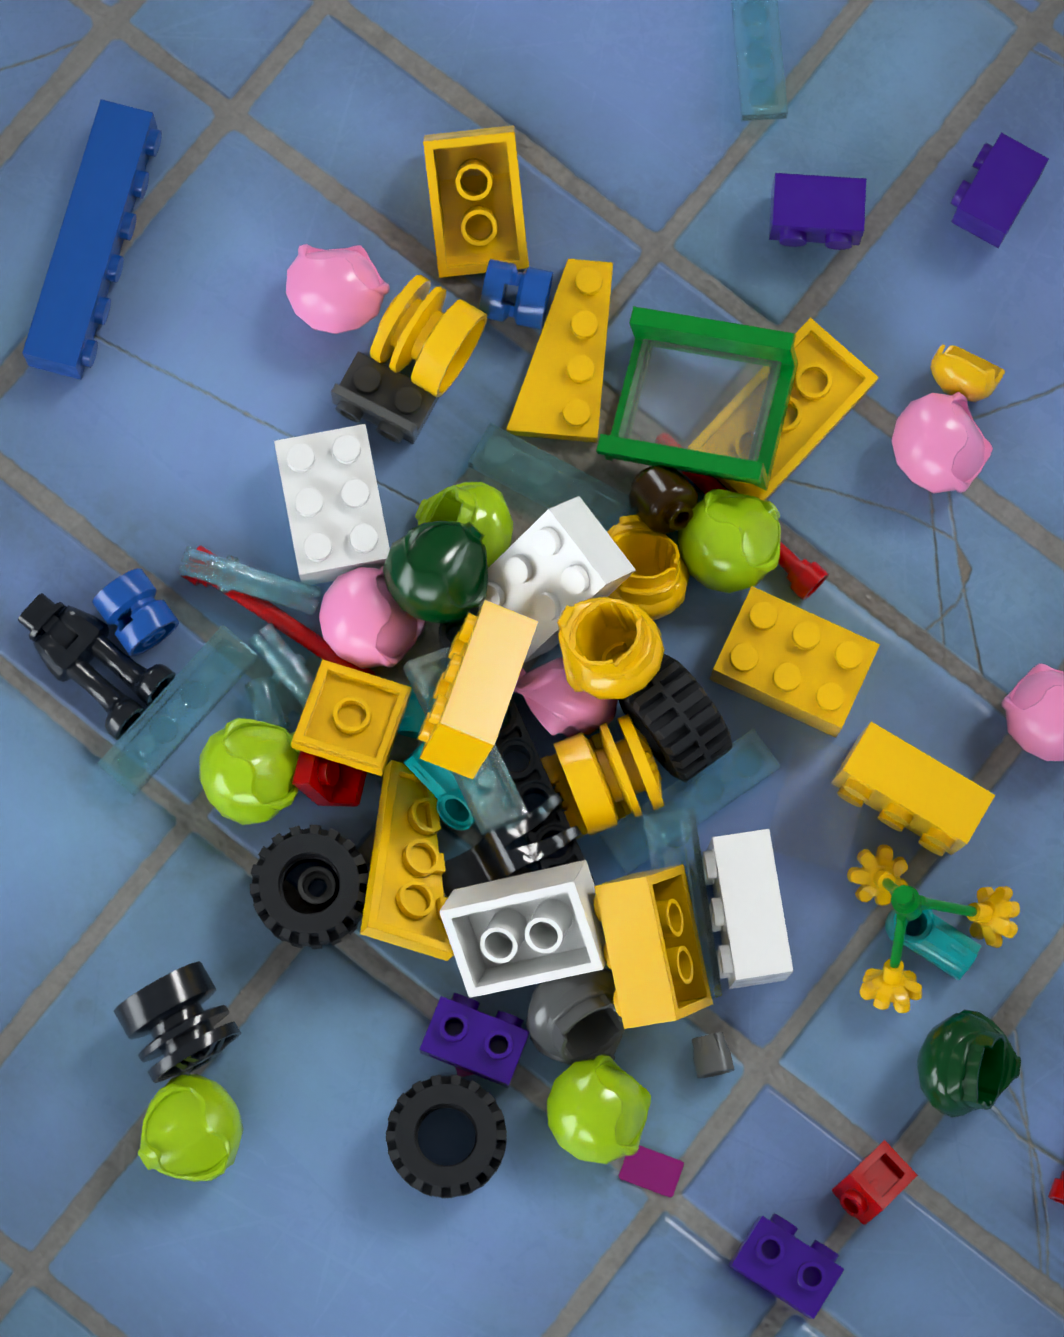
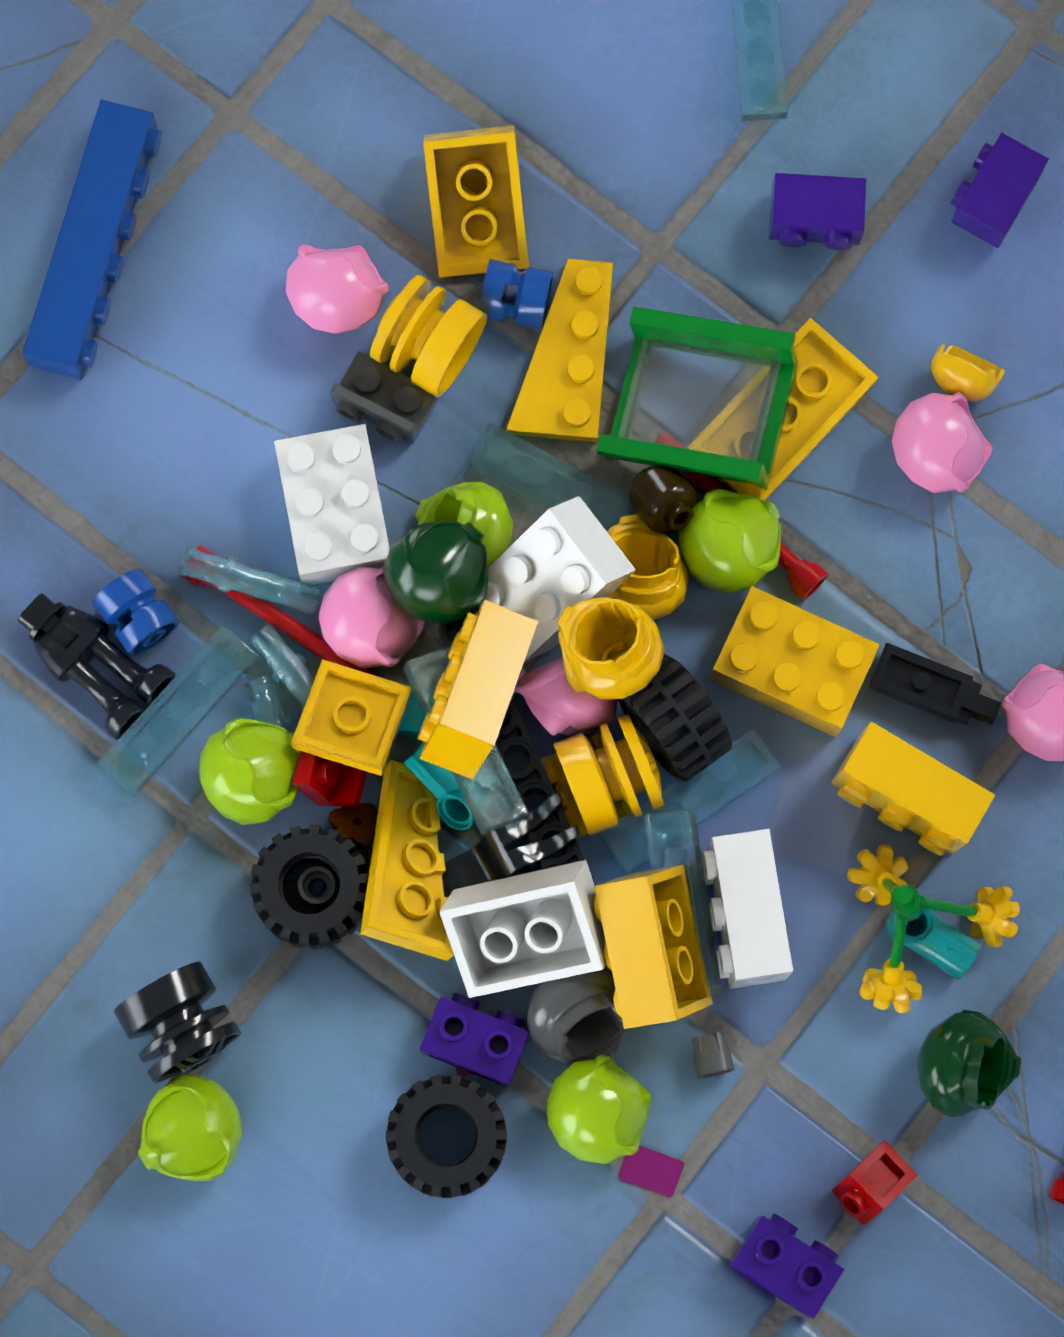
(355, 822): none -> reddish brown plant
(931, 687): none -> black hinge

